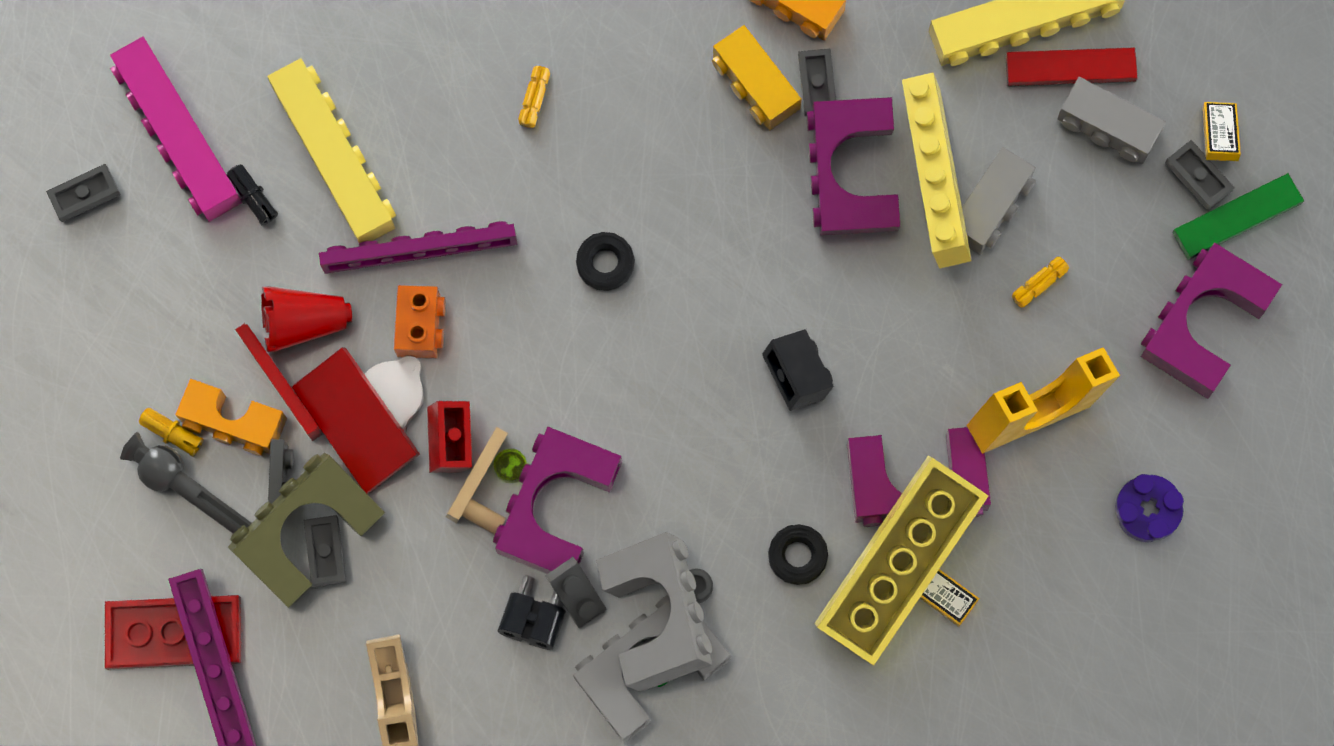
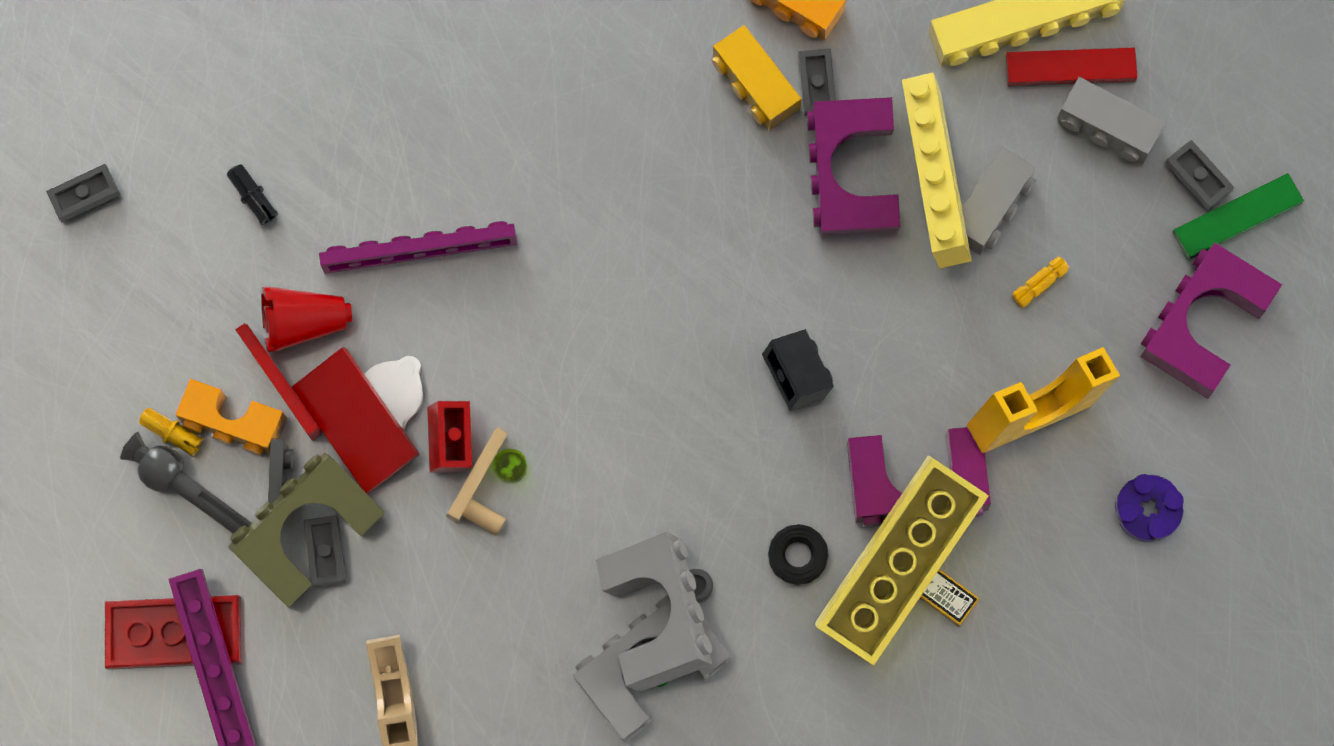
(175, 128): dark pink brick -> none
(331, 151): light yellow brick -> none
(418, 321): orange brick -> none
(531, 619): black piece -> none
(534, 96): yellow axle -> none
(555, 458): magenta arch -> none
(576, 592): dark grey plate -> none
(599, 242): black tyre -> none
(1221, 131): tile -> none

